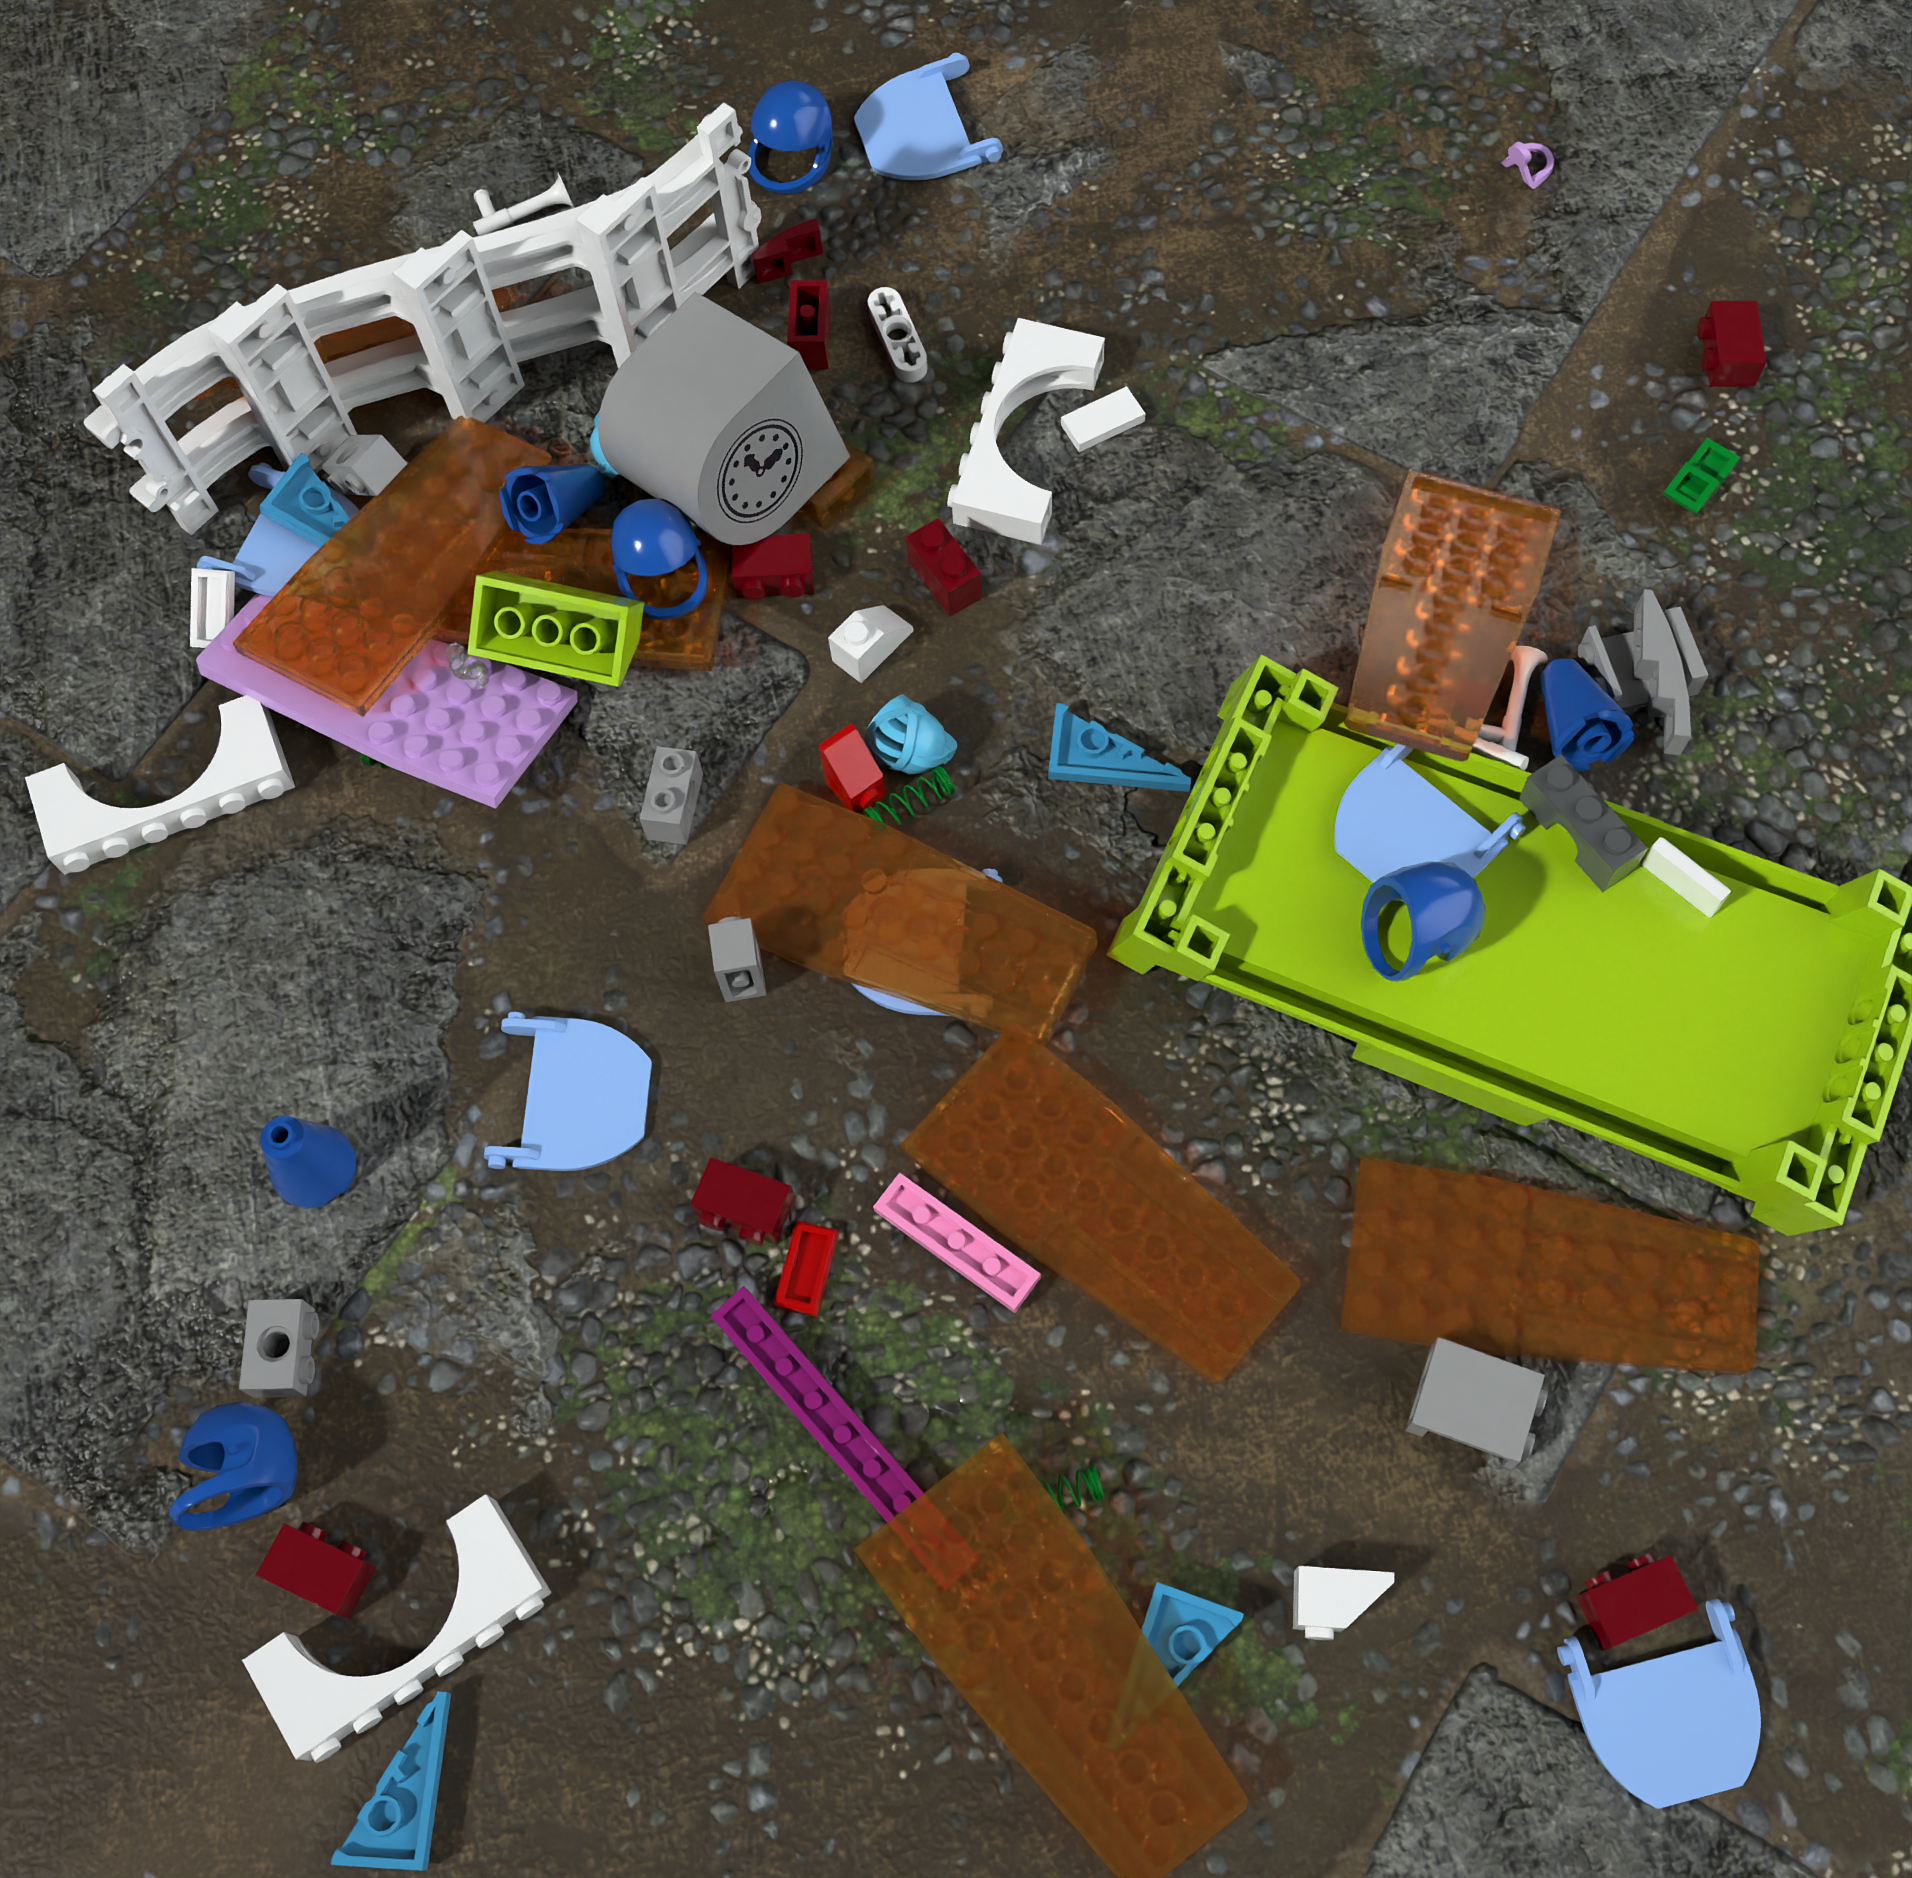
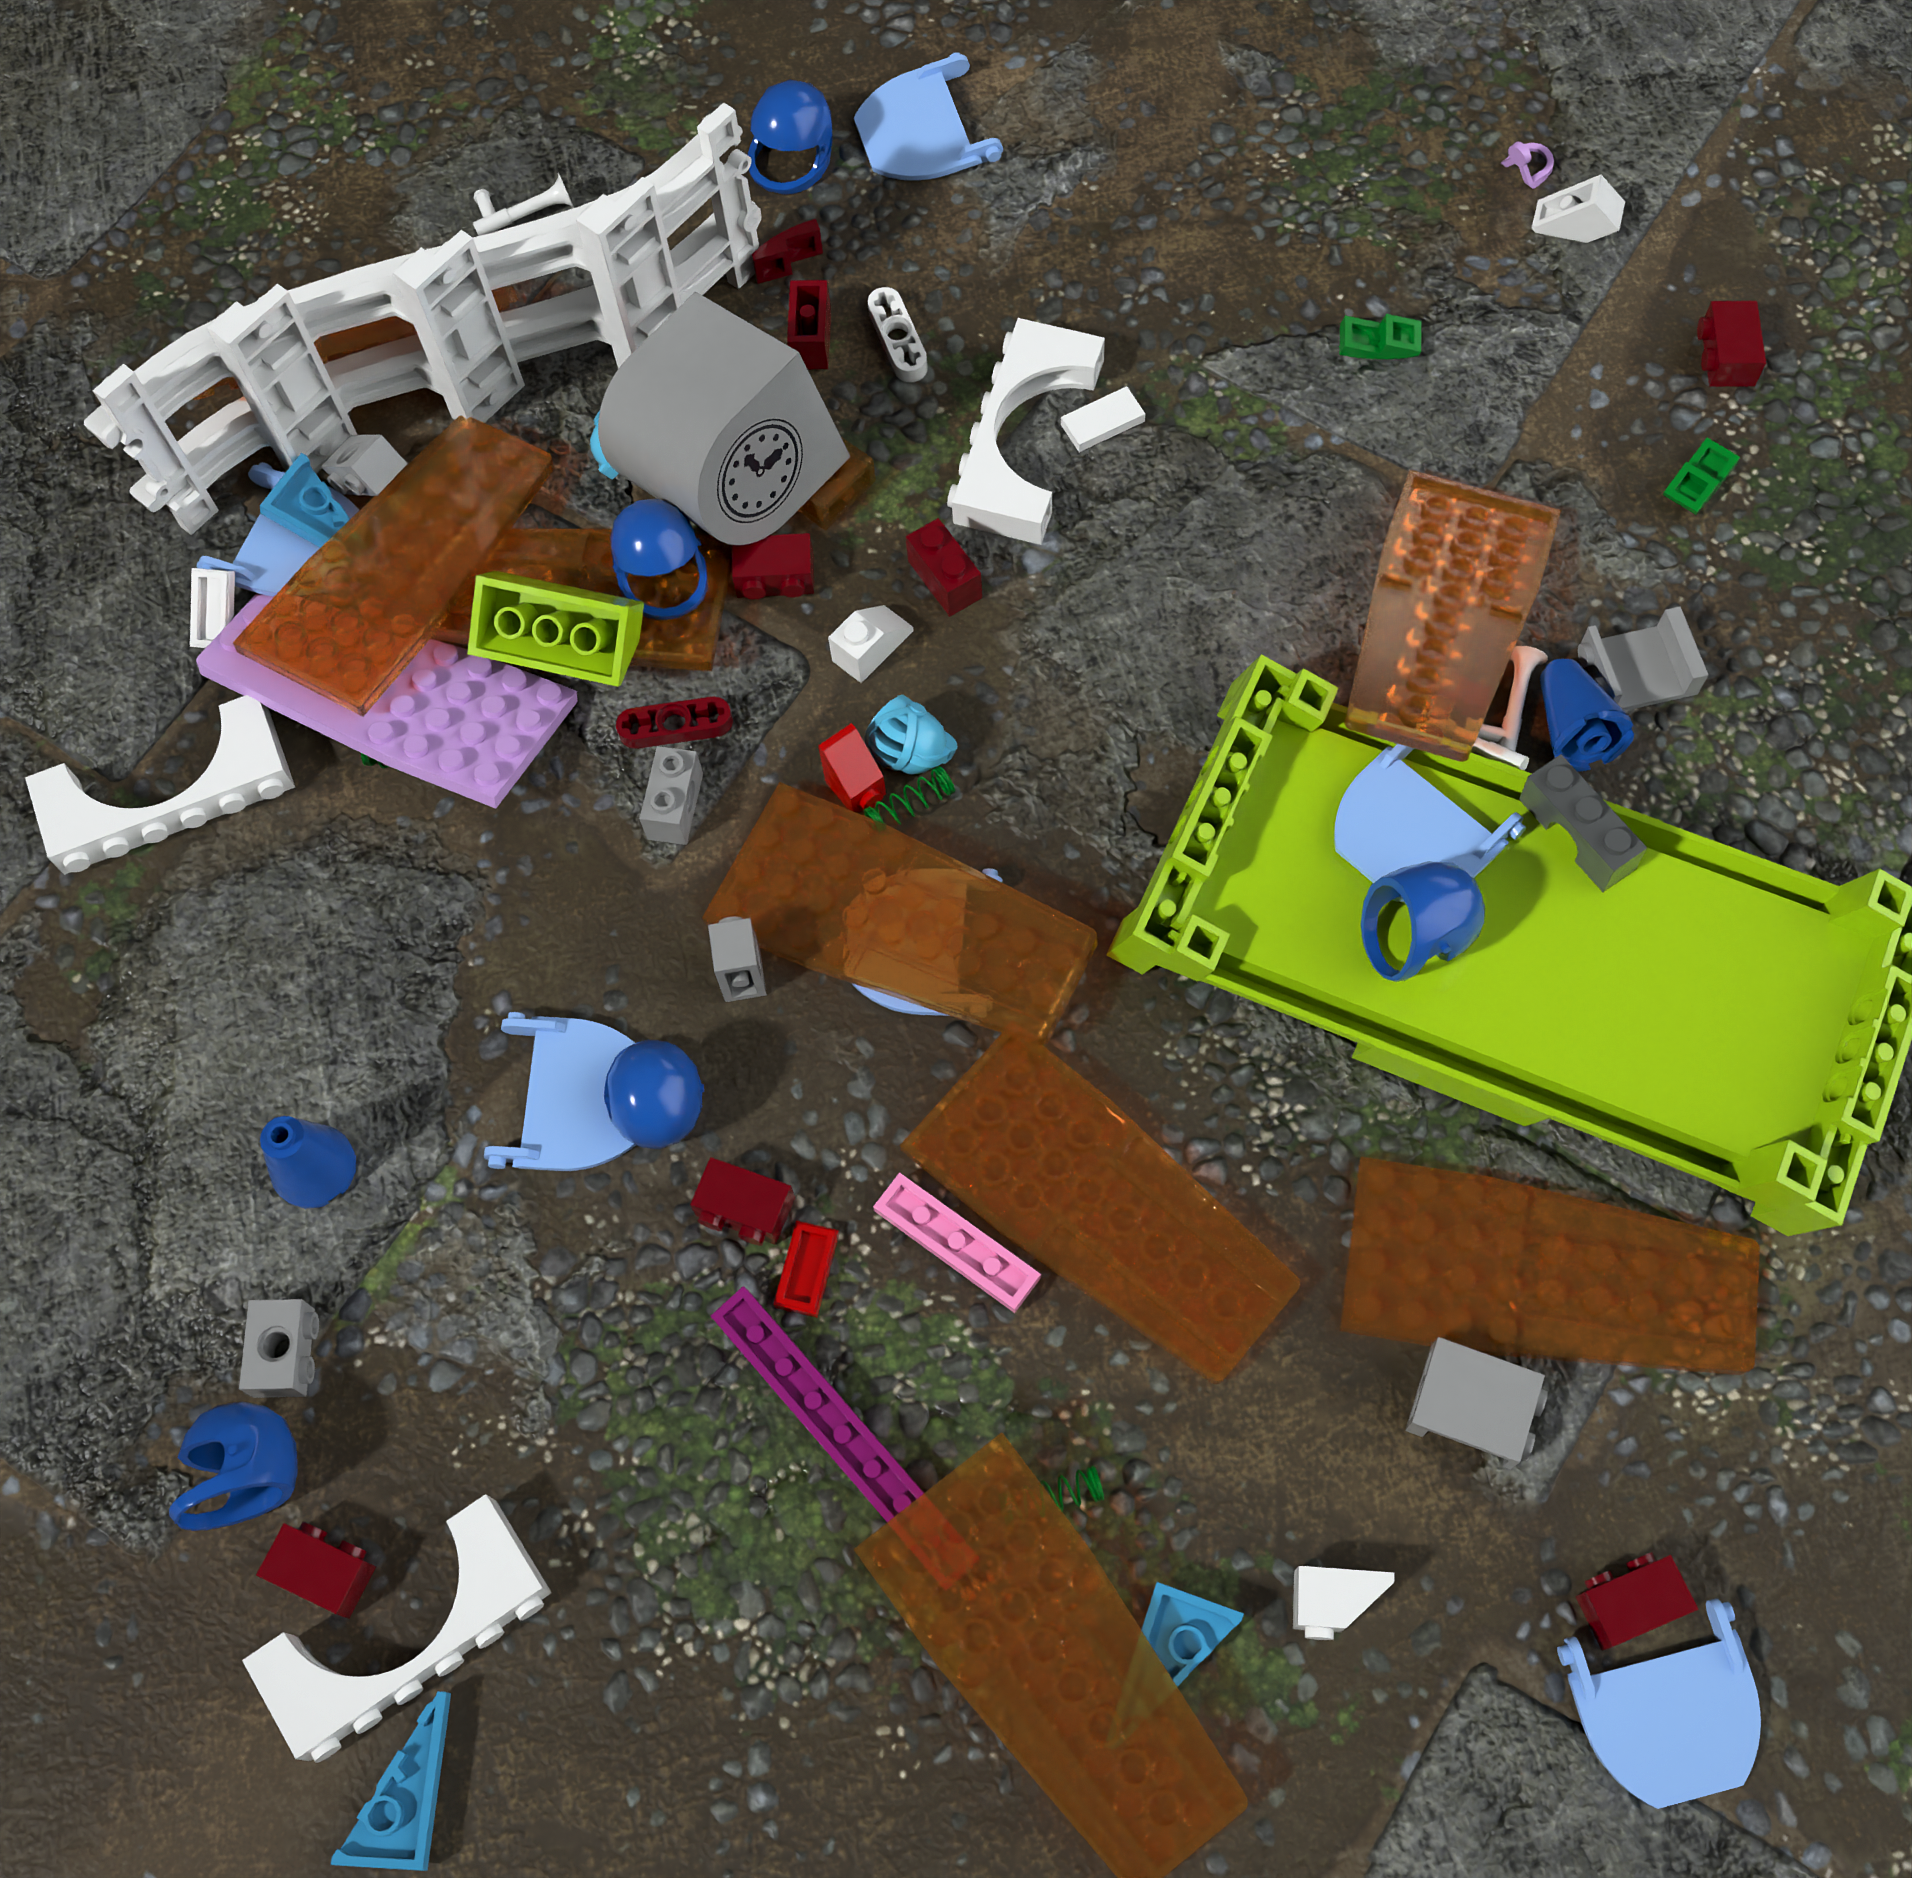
(466, 667): clear arm -> none
(549, 498): blue cone -> none
(653, 1094): none -> blue piece
(660, 712): none -> dark red beam
(1093, 755): dark azure wing -> none
(1391, 339): none -> green slope
(1580, 212): none -> white slope
(1660, 663): light grey slope -> none
(1685, 877): white tile -> none

